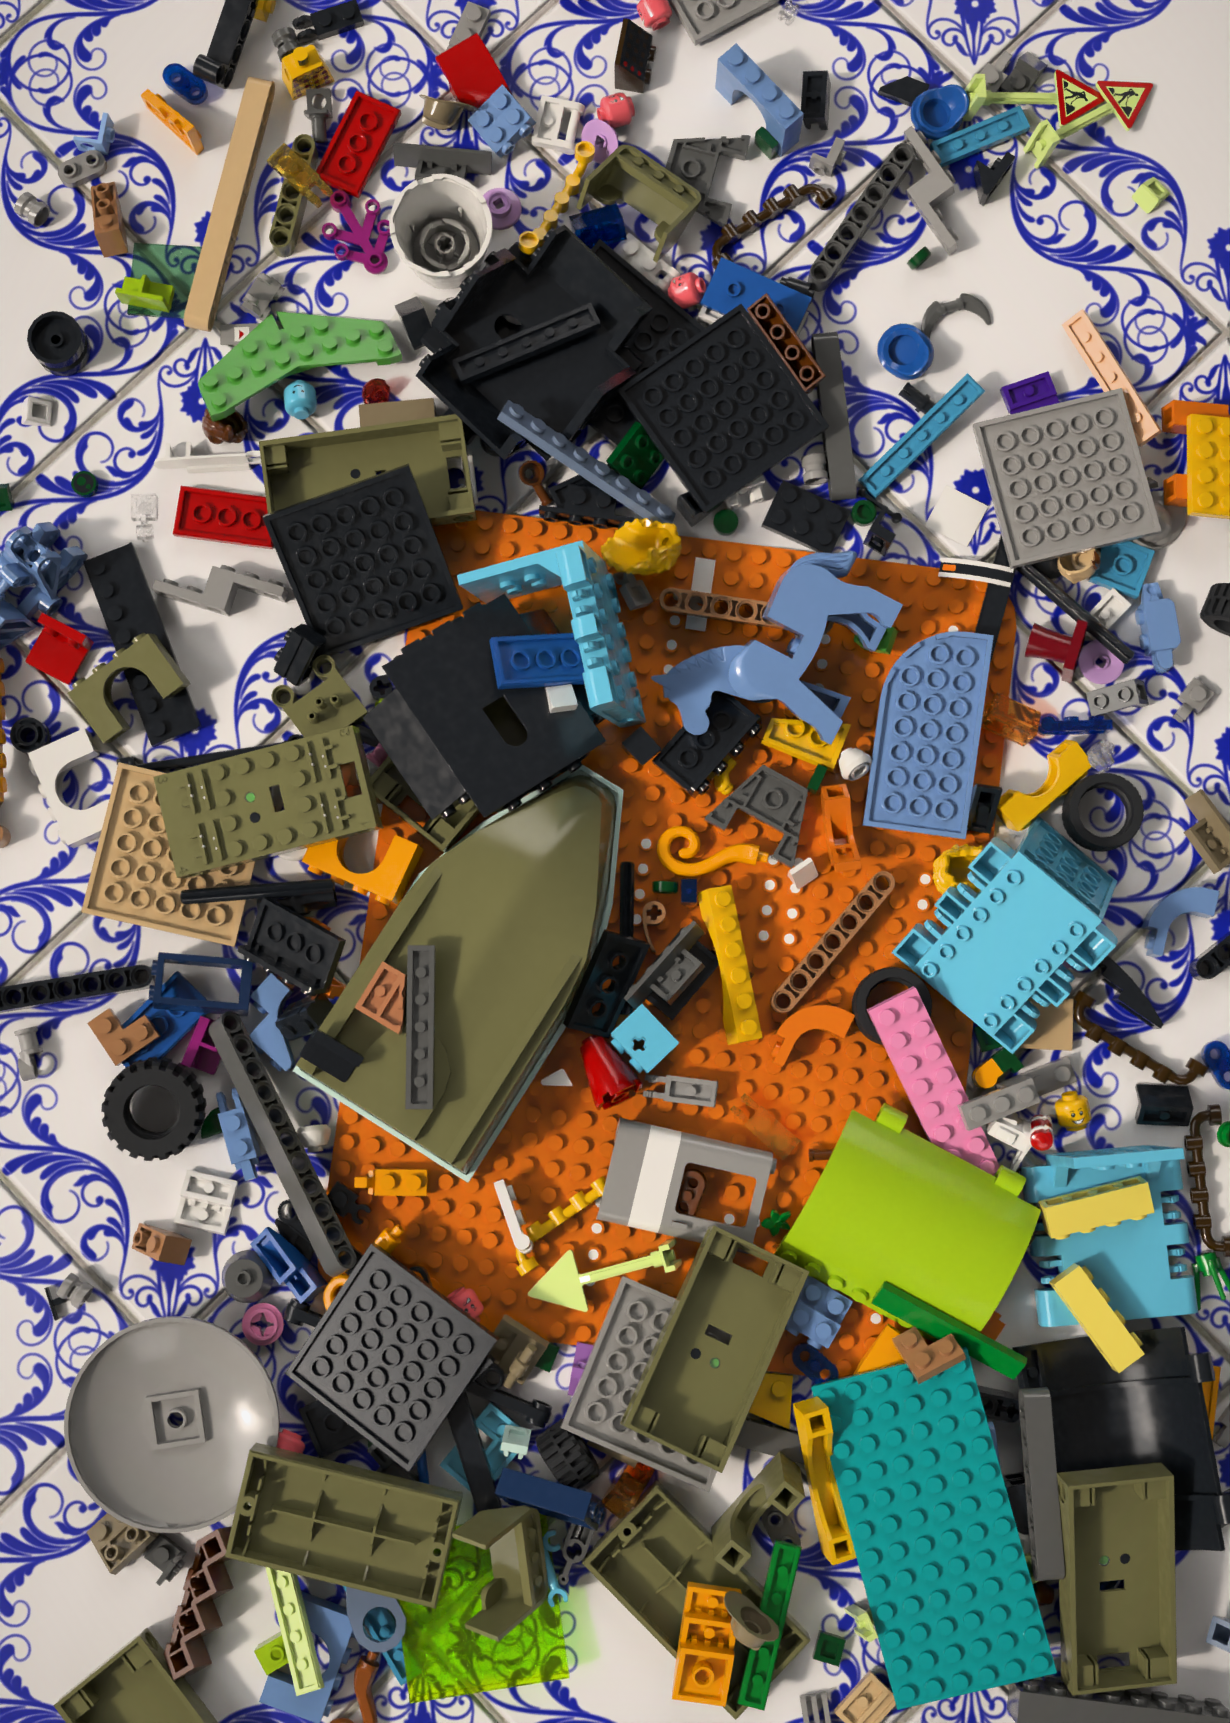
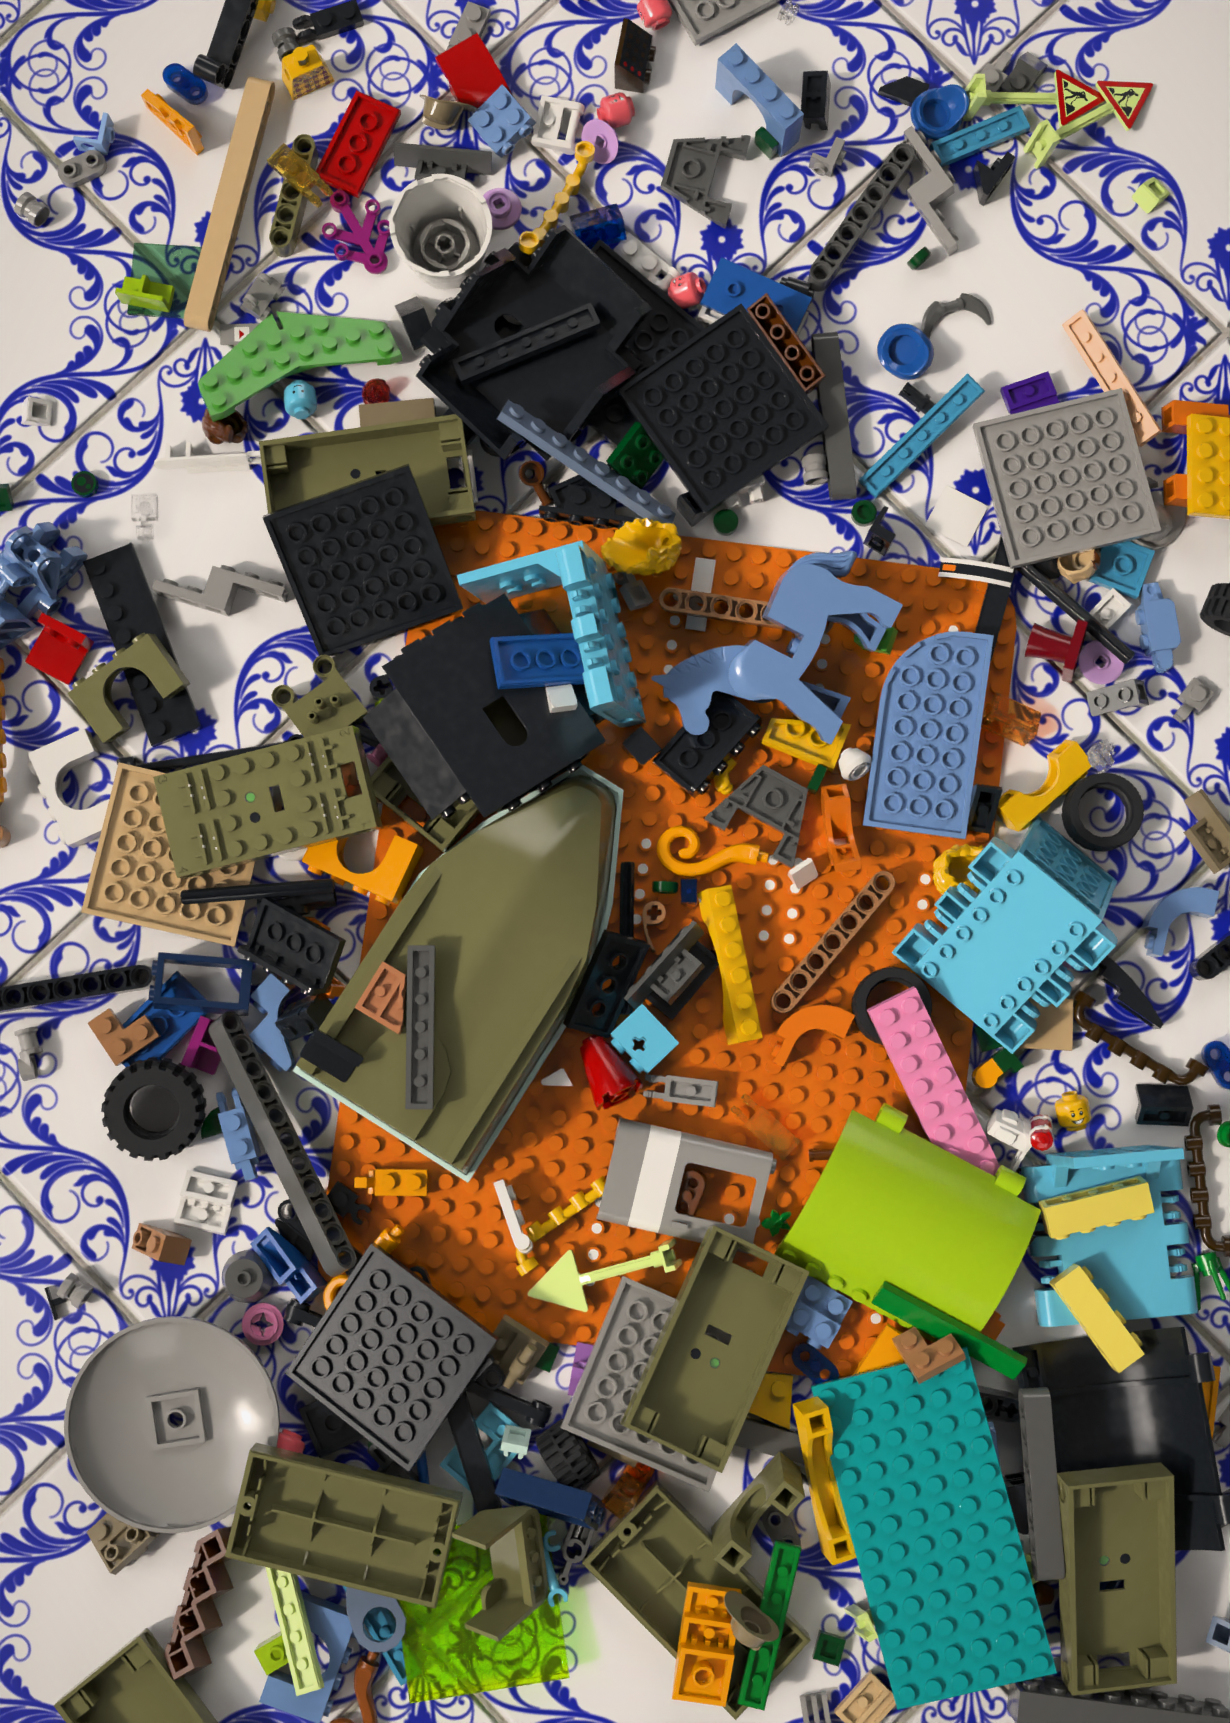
(22, 728): black wheel -> none
(59, 343): black wheel -> none
(108, 220): medium nougat slope -> none
(167, 1557): dark grey bracket -> none
(222, 517): red plate -> none
(298, 654): black brick -> none
(314, 1137): white cone -> none
(319, 116): dark grey bracket -> none
(467, 1301): coral head -> none
(648, 189): olive windscreen -> none
(772, 209): dark brown bar -> none
(805, 518): black plate -> none
(895, 517): black hinge -> none
(1017, 1093): light grey bracket -> none
(1073, 726): clear blue plate -> none

